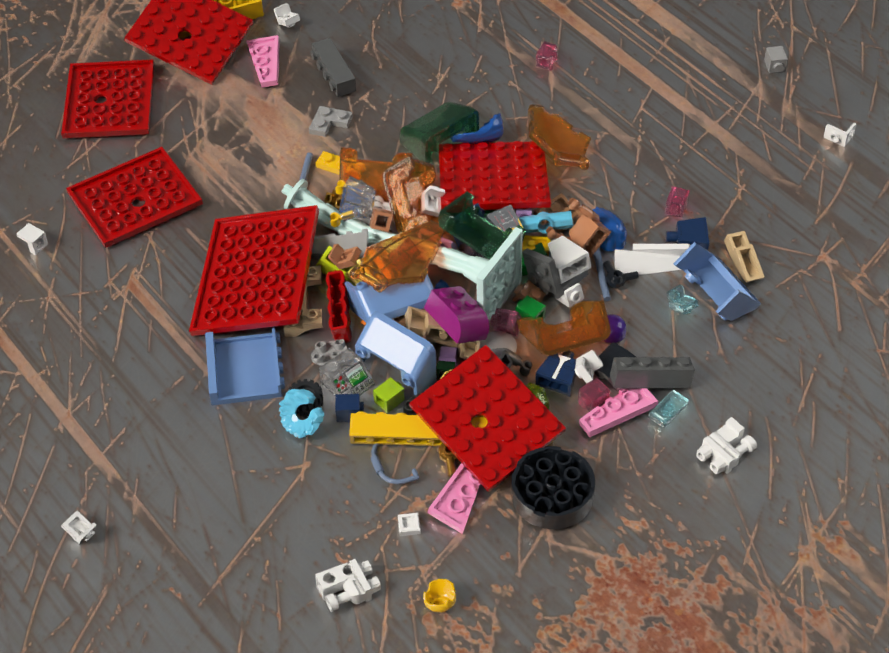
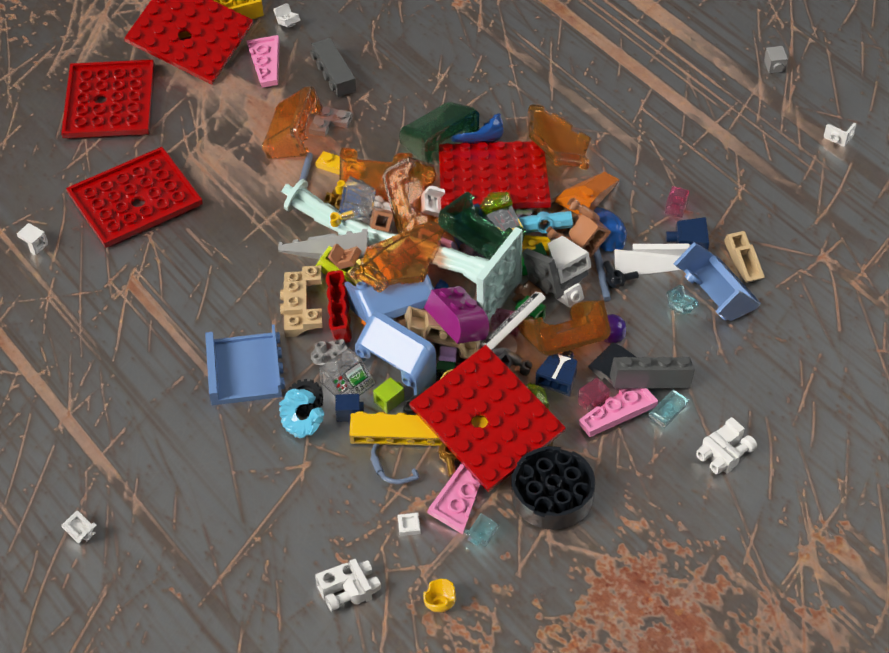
(255, 271): red plate -> none
(288, 125): none -> clear orange windscreen
(481, 530): none -> clear light blue bracket
(496, 201): none -> clear neon green hair
(514, 320): none -> white tile
(546, 56): clear pink brick -> none
(587, 365): white bracket -> none
(589, 192): none -> orange wedge

